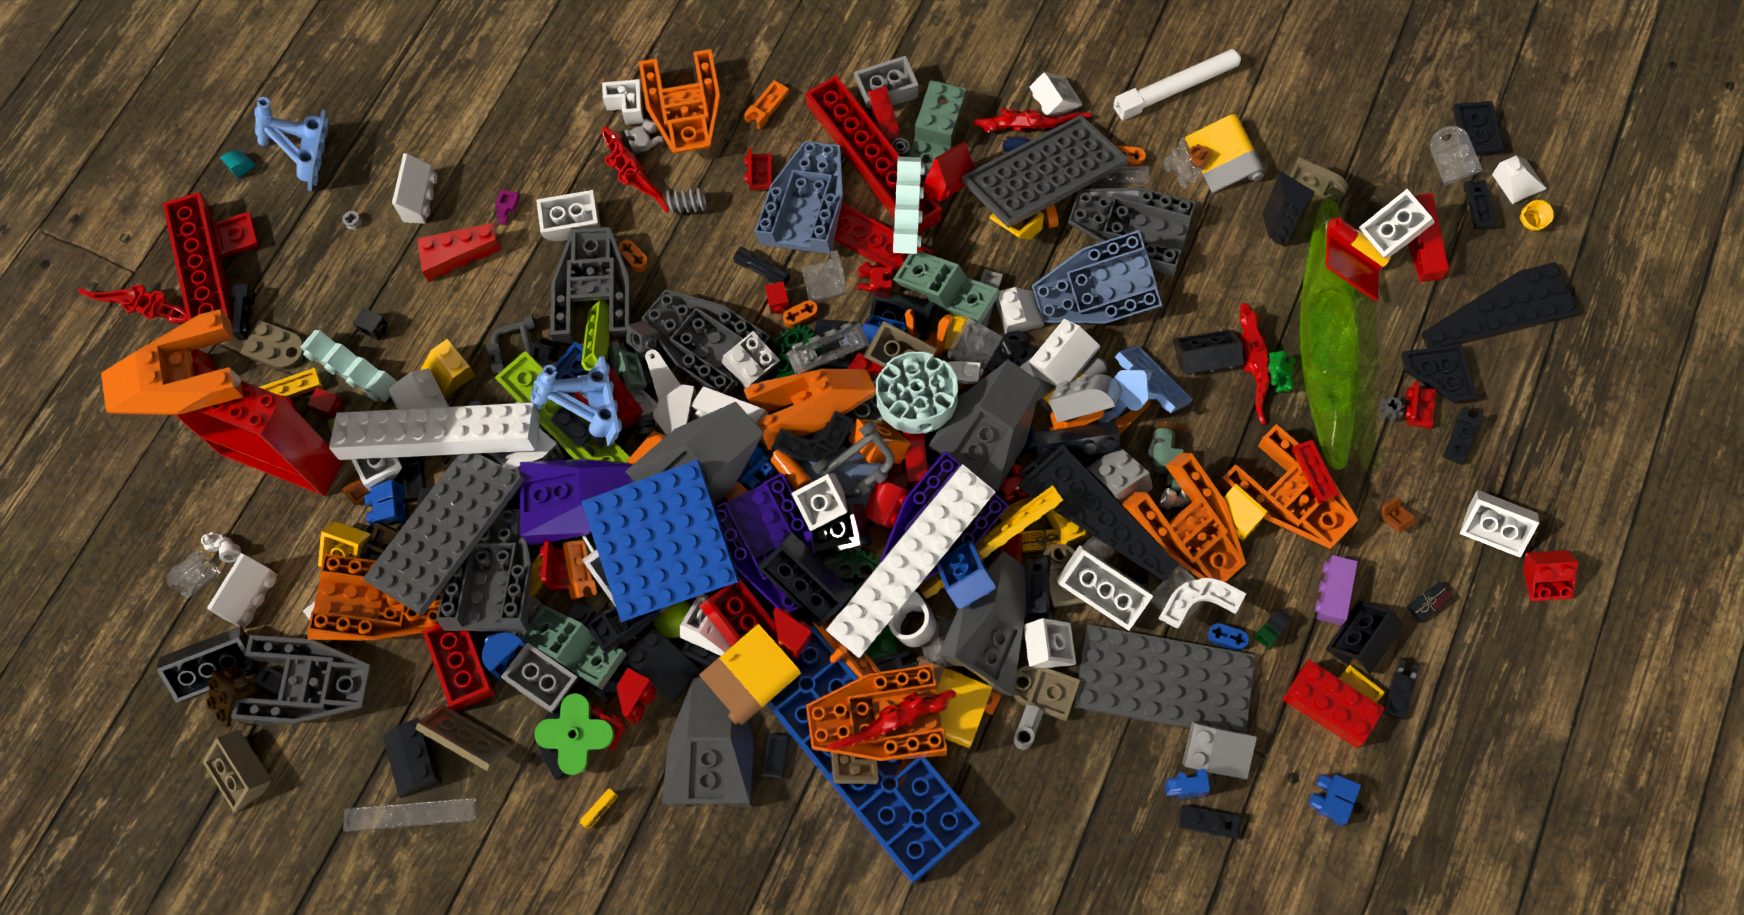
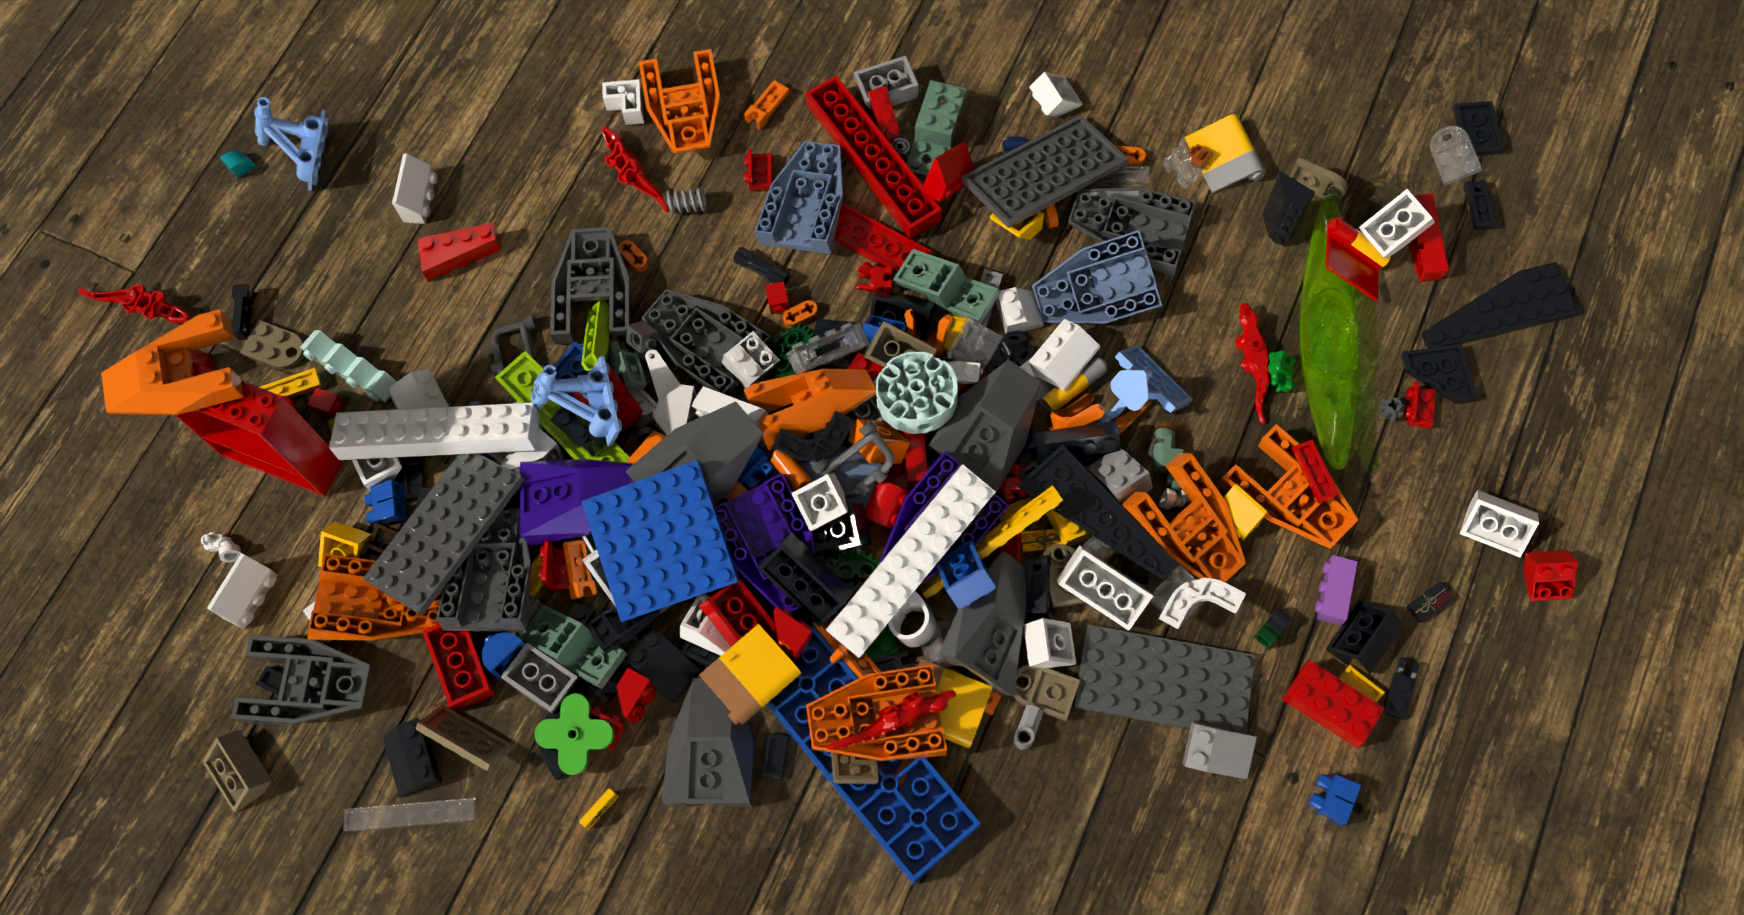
(191, 668): black slope -> none
(192, 573): clear slope -> none
(197, 256): red brick -> none
(225, 688): dark brown bracket -> none
(235, 234): red plate -> none
(356, 223): light grey bush -> none
(356, 491): dark orange tile -> none
(370, 324): black brick -> none
(448, 367): yellow slope -> none
(506, 203): magenta plate -> none
(544, 351): black brick -> none
(567, 212): white brick -> none
(639, 138): light grey animal -> none
(670, 620): lime dish -> none
(825, 279): clear bracket -> none
(907, 205): light aqua brick -> none
(1024, 119): red animal -> none
(1084, 396): light grey brick -> none
(1134, 101): white brick -> none
(1188, 788): blue hips -> none
(1208, 352): black slope -> none
(1210, 822): black plate -> none
(1227, 641): blue beam -> none
(1396, 515): dark orange bracket -> none
(1462, 436): black plate -> none
(1518, 179): white slope -> none
(1537, 215): yellow hair -> none

